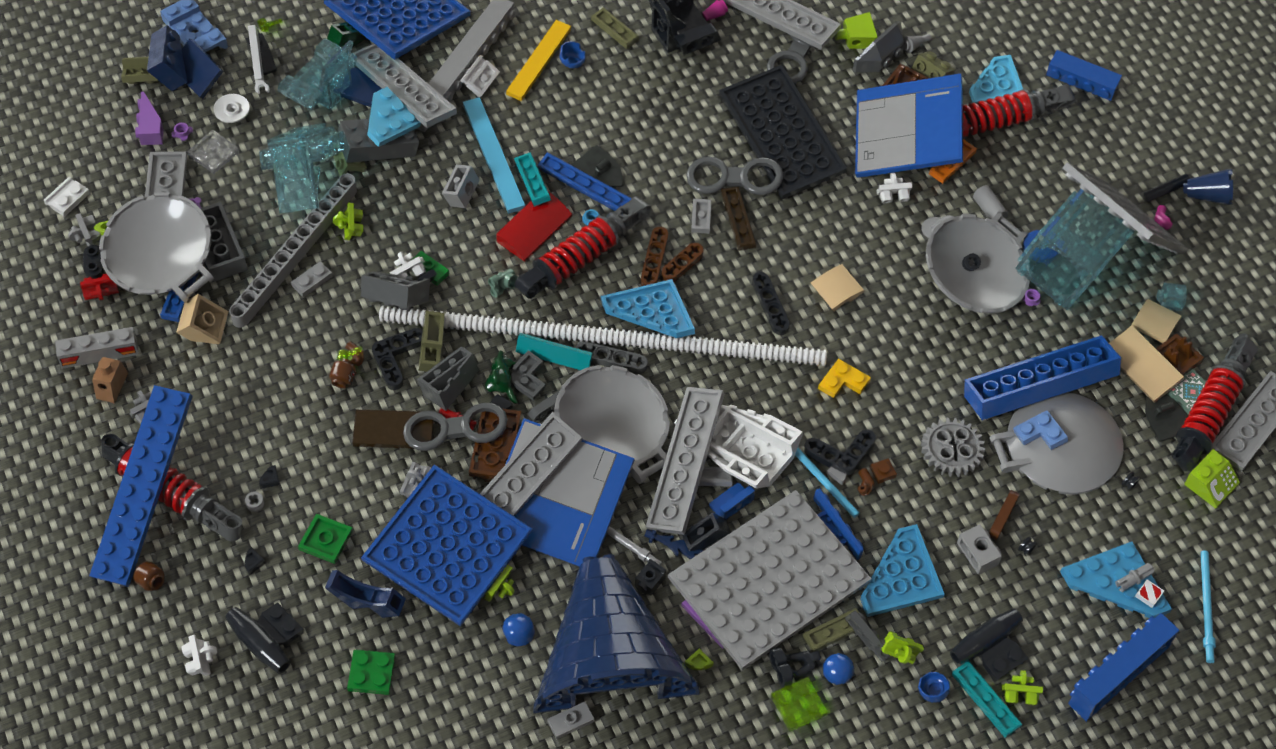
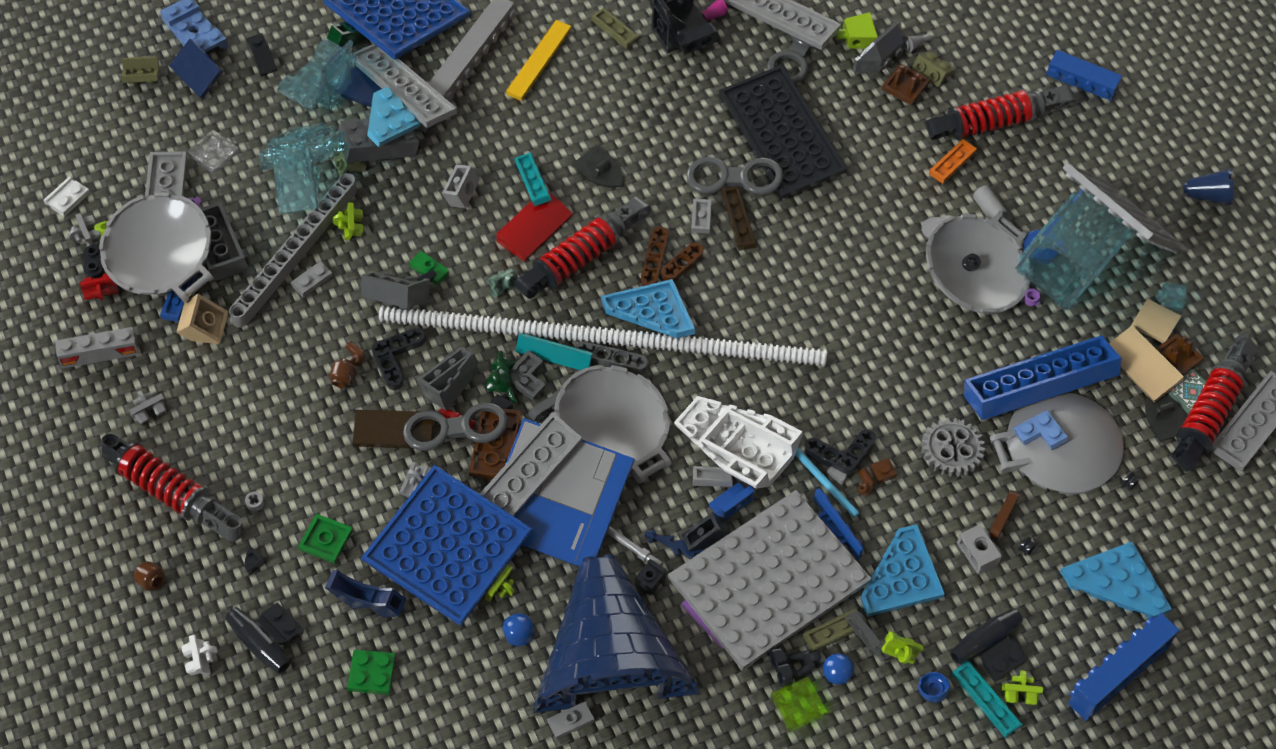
(109, 379): medium nougat torso -> none
(141, 486): blue plate -> none
(150, 126): medium lavender slope -> none
(166, 58): dark blue wedge -> none
(182, 131): medium lavender plate -> none
(231, 108): white dish -> none
(256, 59): white tile -> none
(264, 25): clear neon green hand -> none
(269, 478): black tile -> none
(344, 354): clear neon green hand -> none
(415, 264): white hips -> none
(431, 340): olive slope -> none
(480, 76): white plate -> none
(494, 155): medium azure tile -> none
(572, 55): blue hair -> none
(582, 182): blue tile -> none
(589, 214): dark azure plate -> none
(685, 460): light grey plate -> none
(699, 661): lime tile -> none
(773, 302): black beam -> none
(837, 287): tan slope -> none
(841, 375): yellow plate -> none
(894, 186): white hips -> none
(909, 126): tile -> none
(996, 80): medium azure plate -> none
(1135, 577): light grey axle -> none
(1149, 593): white tile -> none
(1161, 218): dark pink arm -> none
(1165, 188): black axle -> none
(1209, 641): medium azure bar -> none
(1213, 479): lime slope -> none

